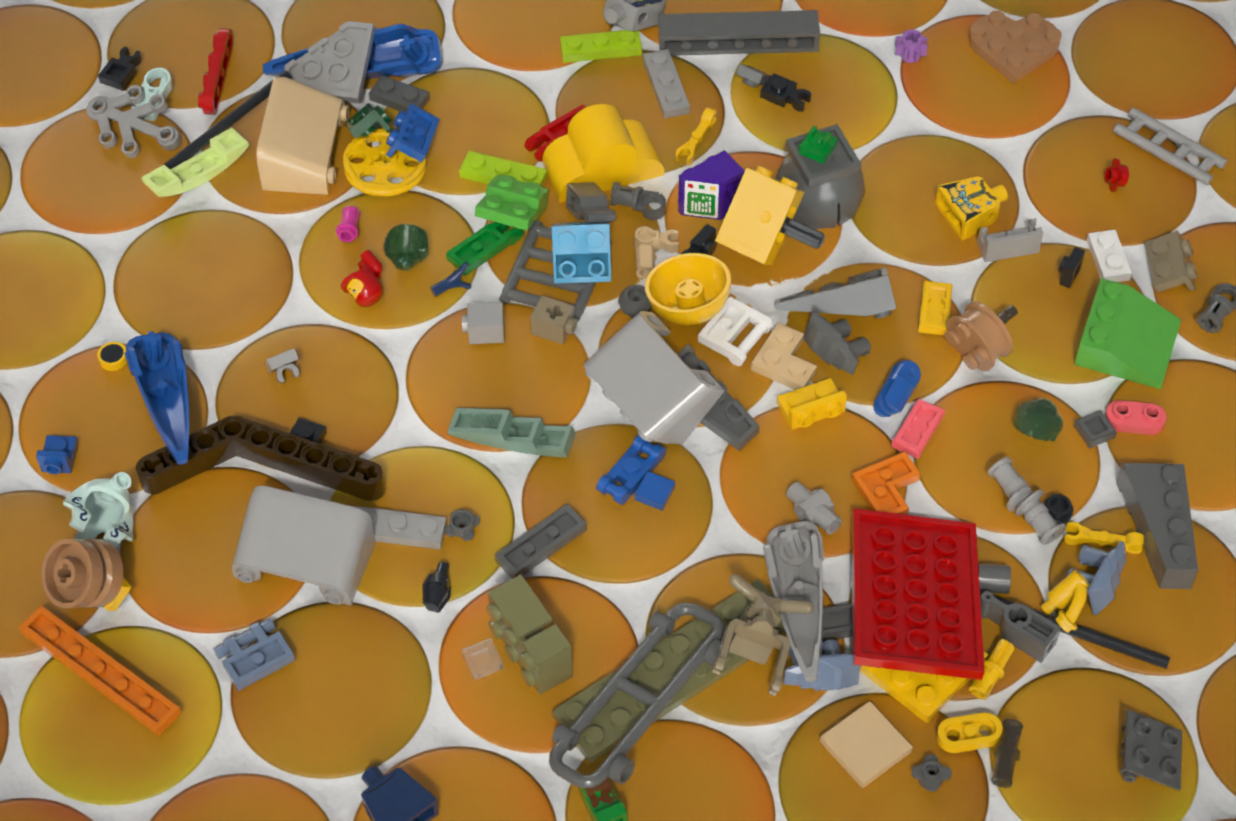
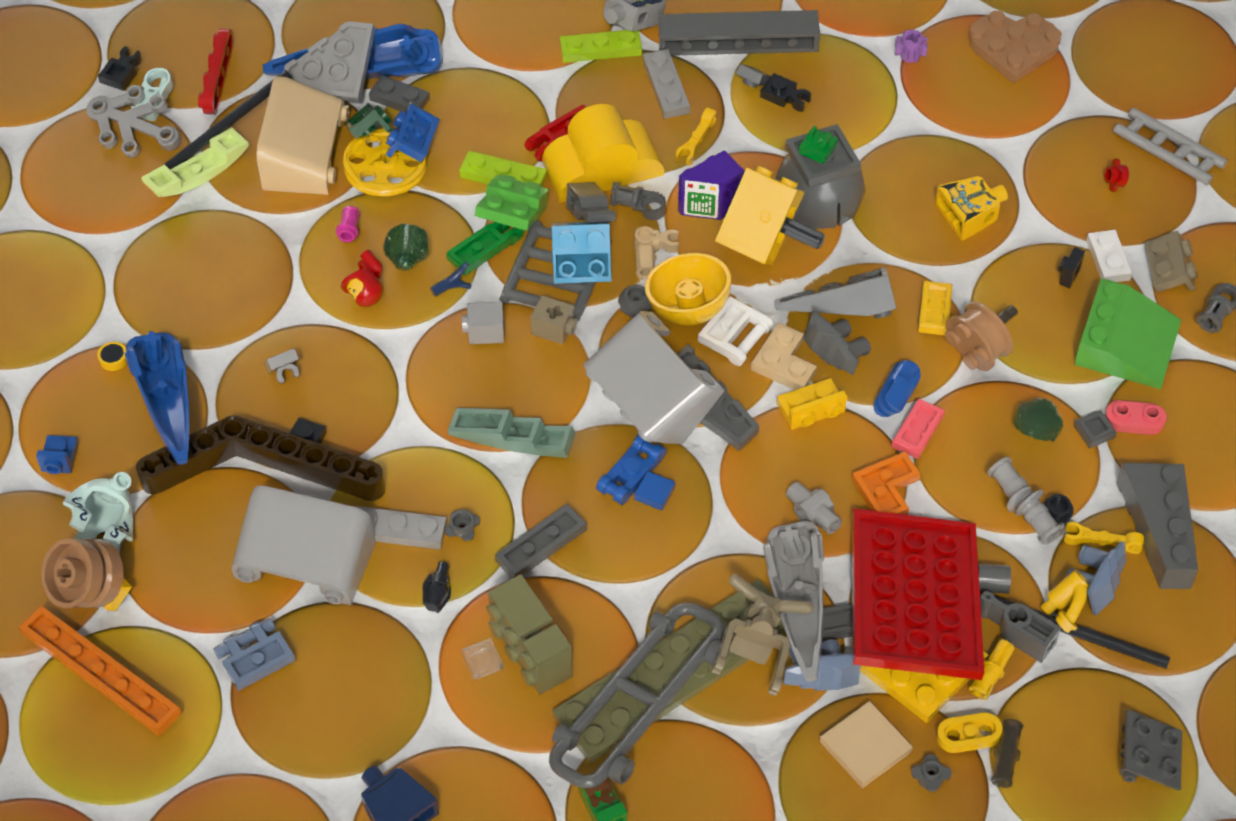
(703, 242): black plate -> none
(1010, 243): light grey hinge -> none

